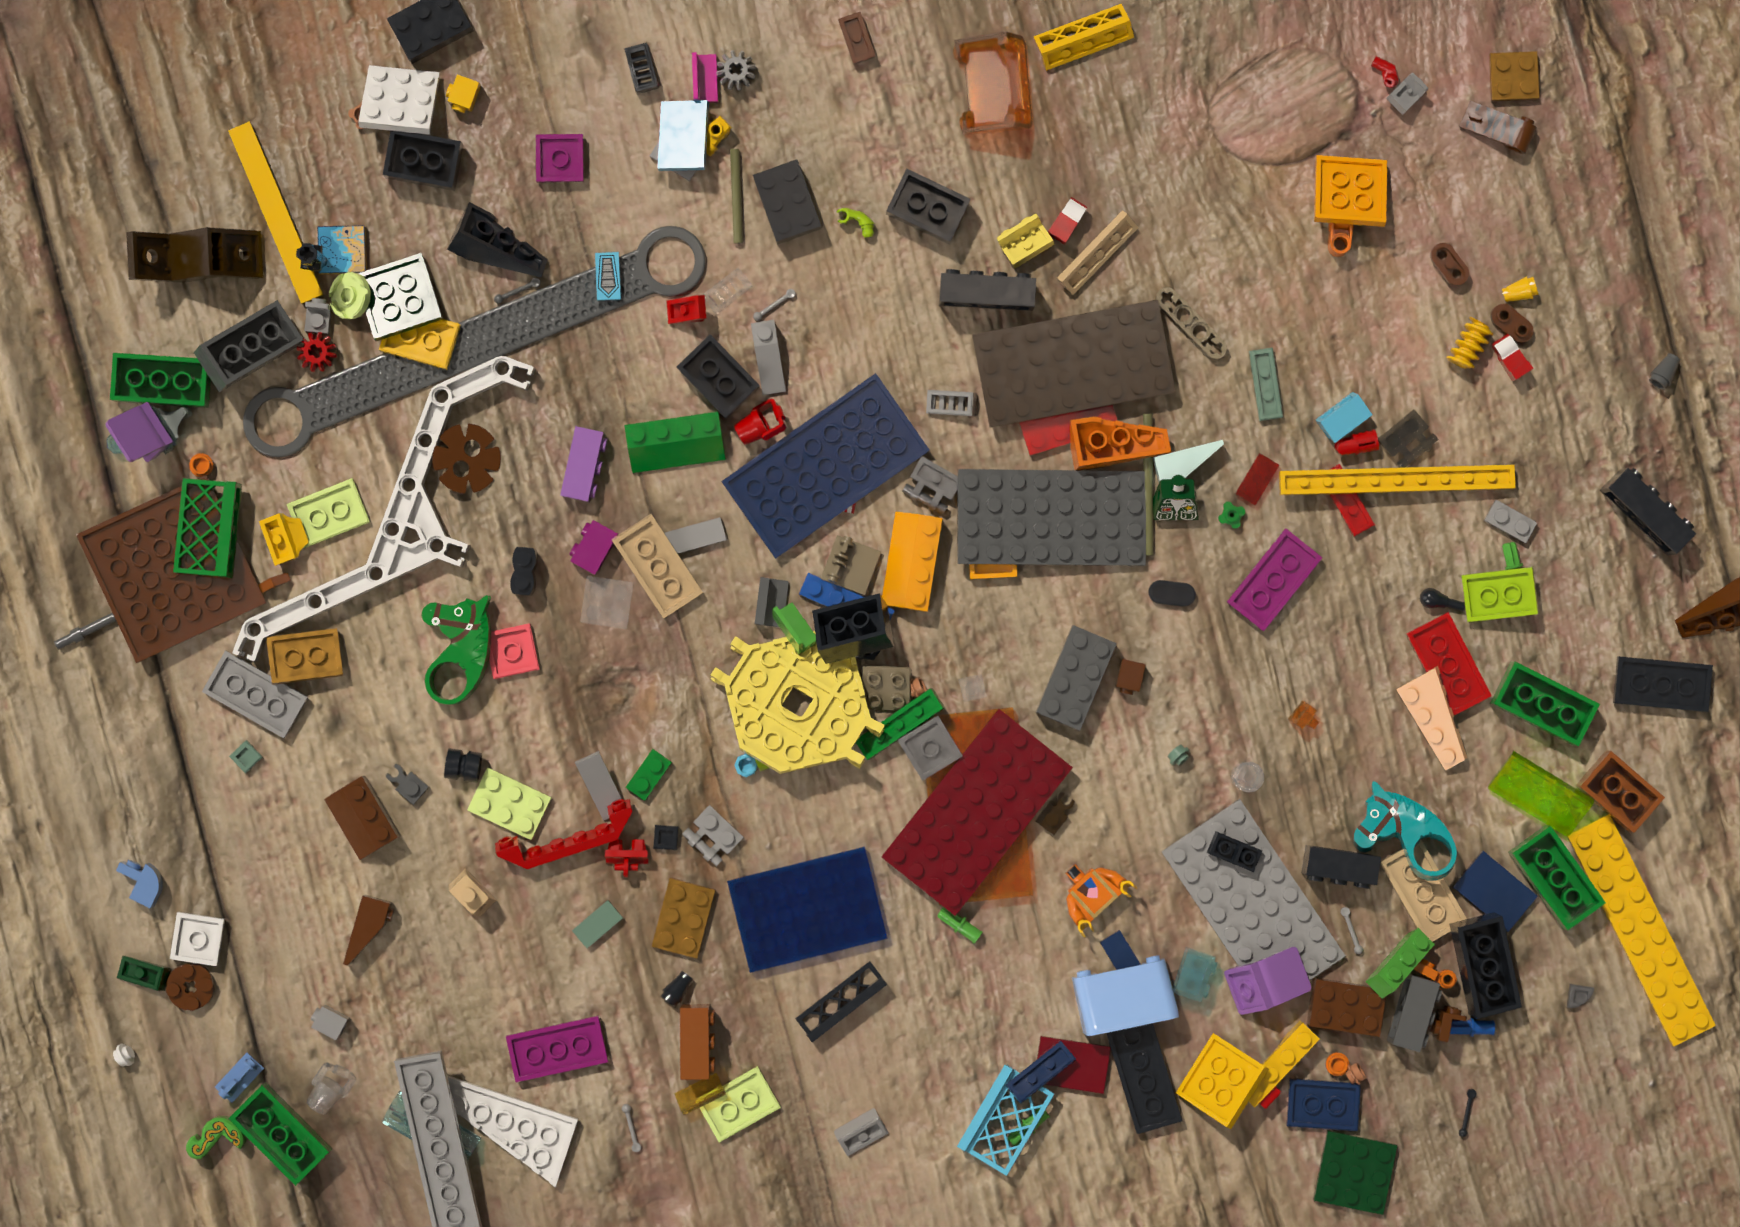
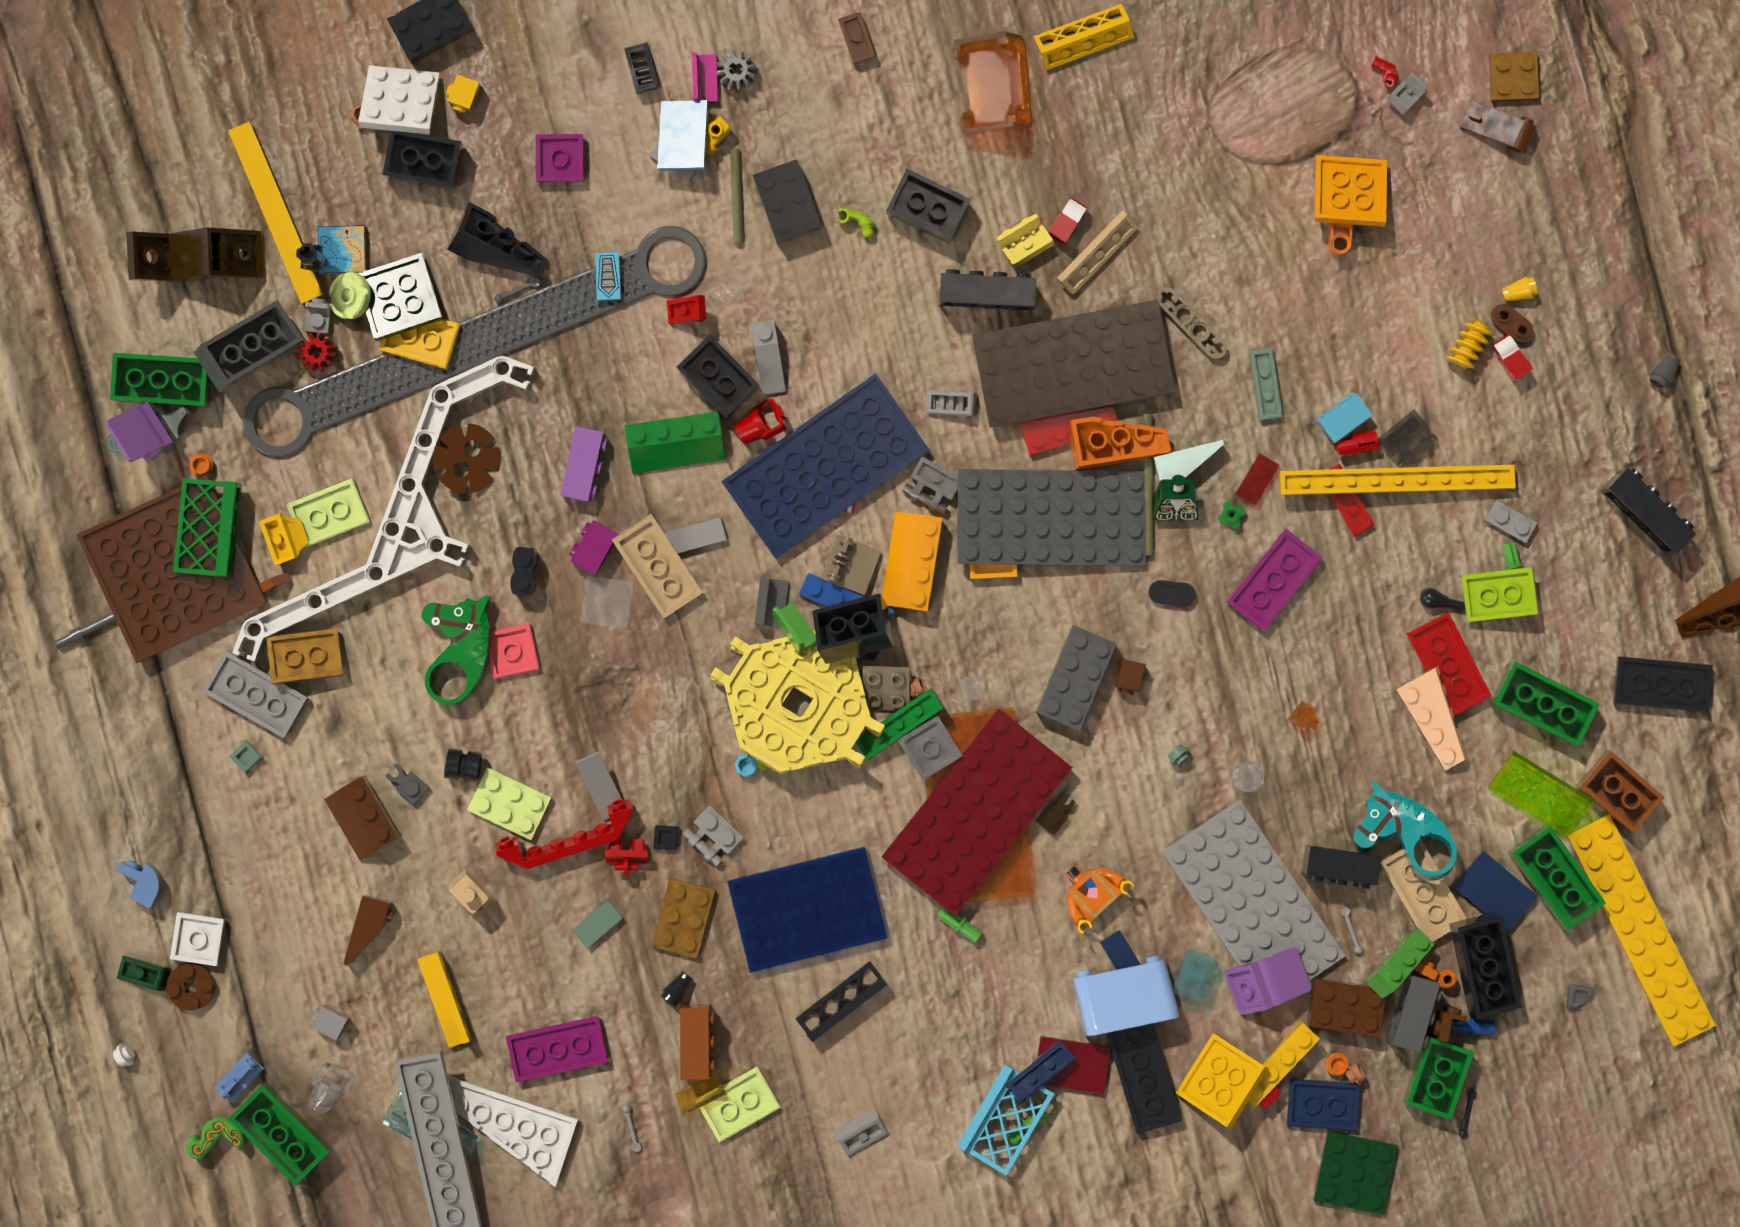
(444, 999): none -> yellow fence
(648, 774): green plate -> none
(789, 294): light grey hinge -> none
(1234, 851): black slope -> none
(1438, 1077): none -> green brick
(1450, 263): reddish brown plate -> none

